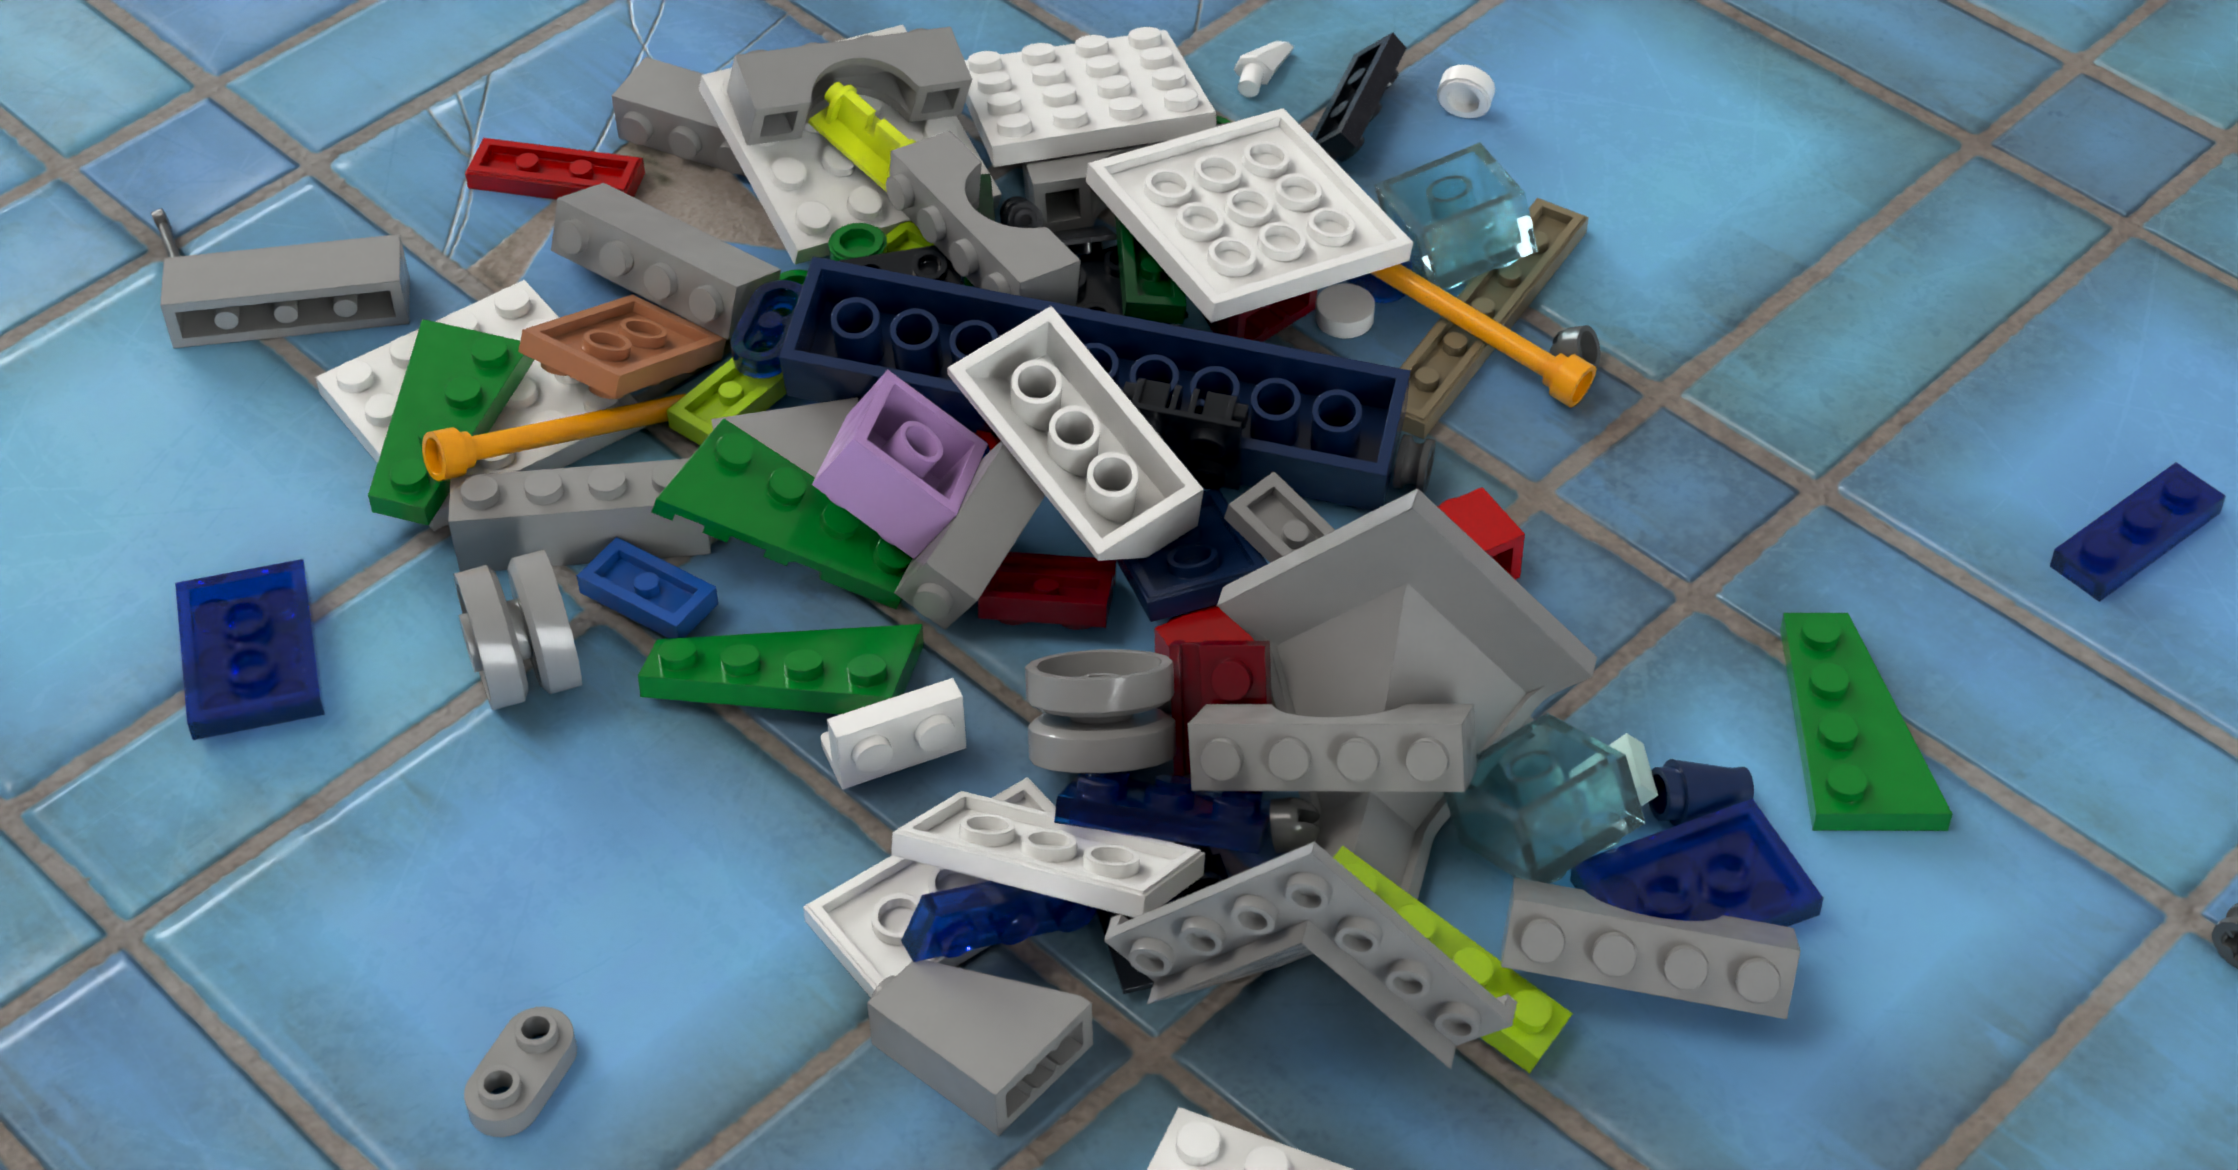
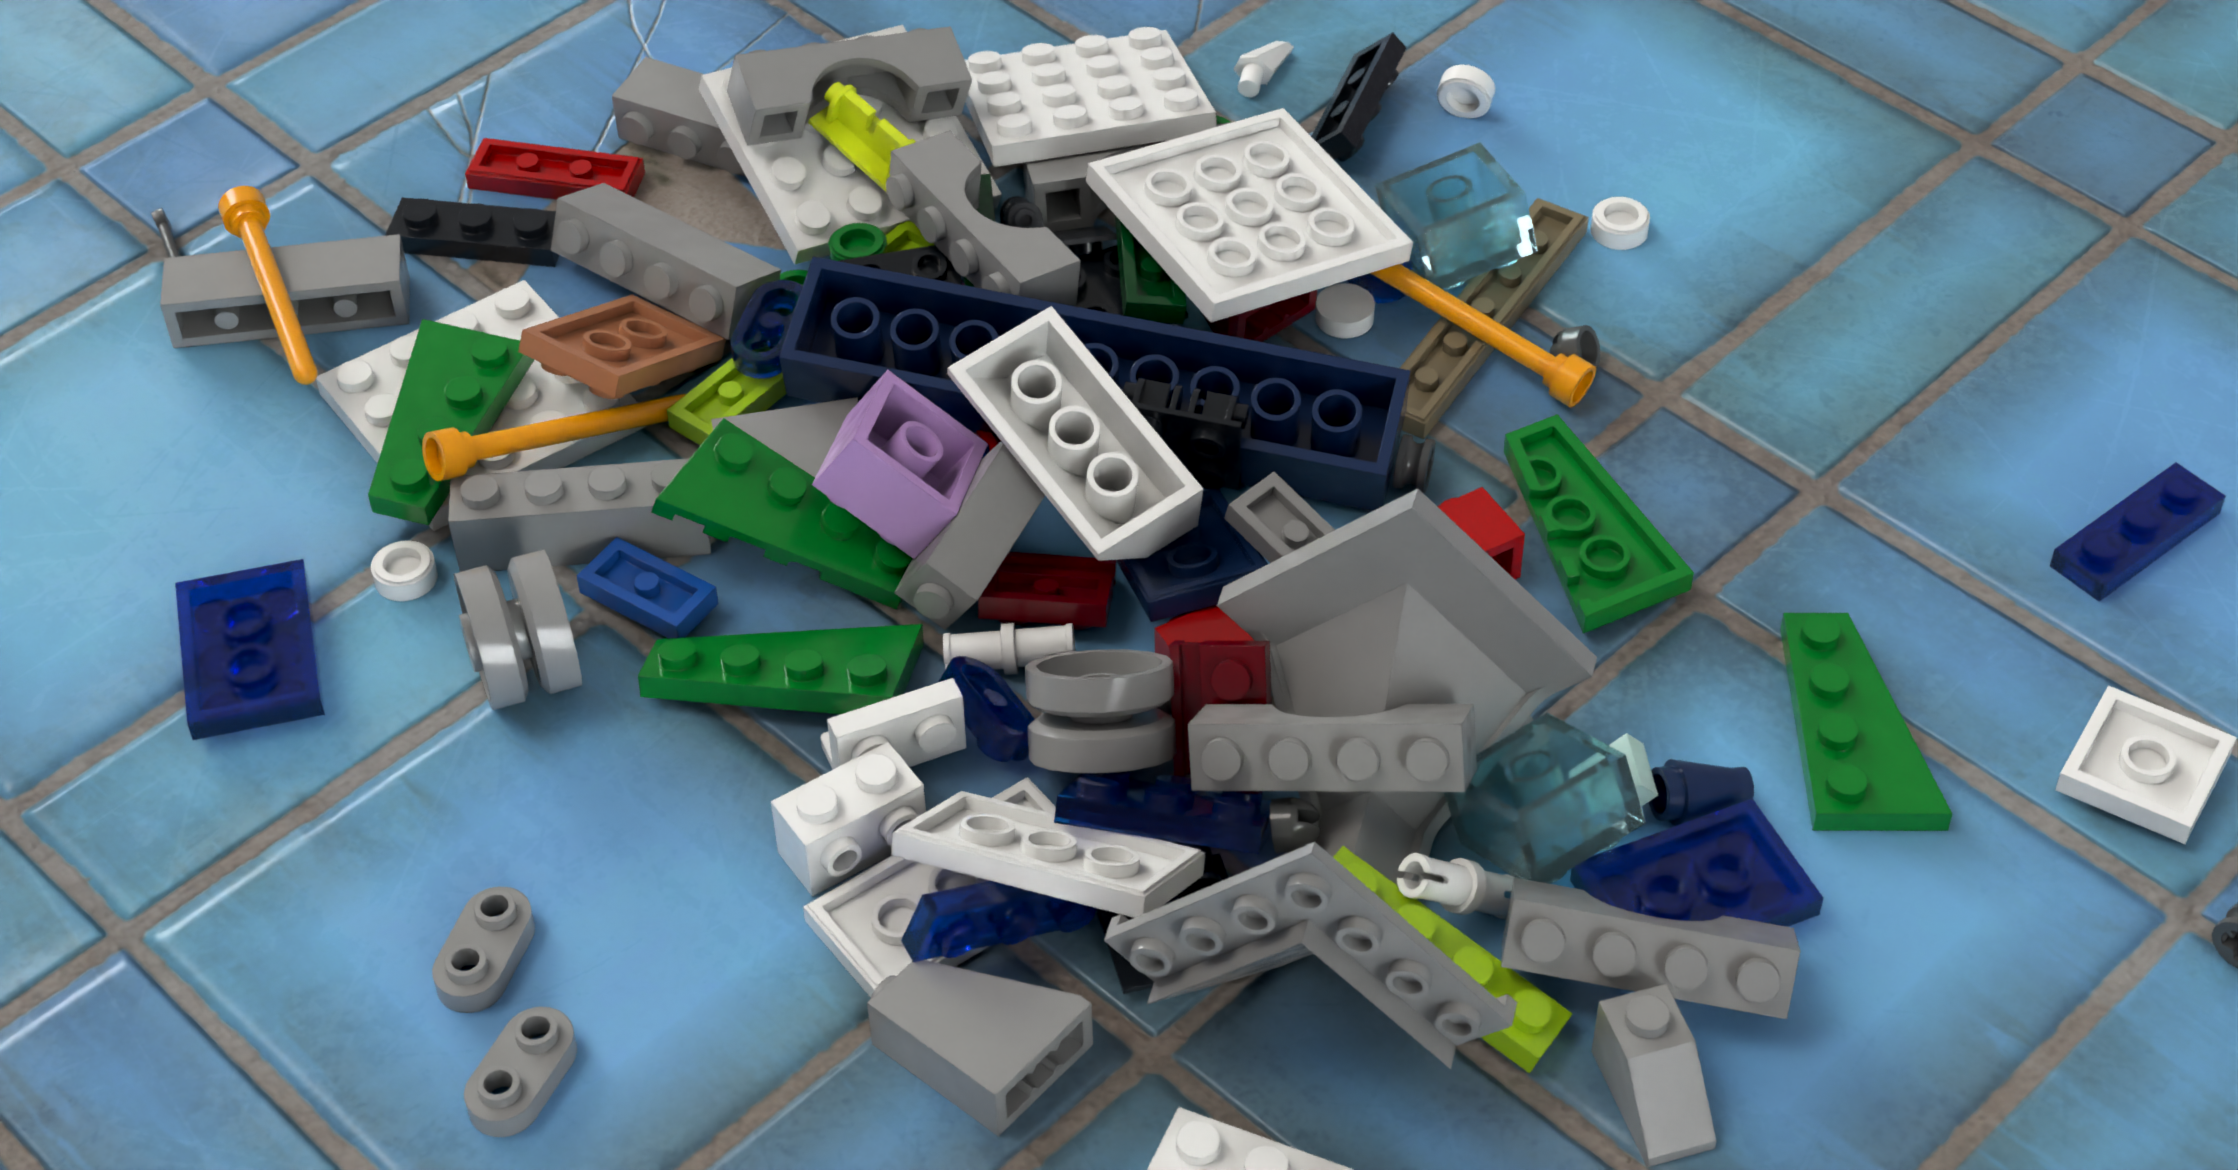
(247, 216): none -> light orange piece
(404, 570): none -> white tile
(475, 231): none -> black plate
(488, 943): none -> light grey plate
(846, 817): none -> white brick
(991, 709): none -> clear blue plate
(1010, 646): none -> white pin
(1457, 885): none -> white pin
(1592, 531): none -> green wing
(1620, 223): none -> white tile
(1654, 1074): none -> light grey slope
(2146, 764): none -> white plate

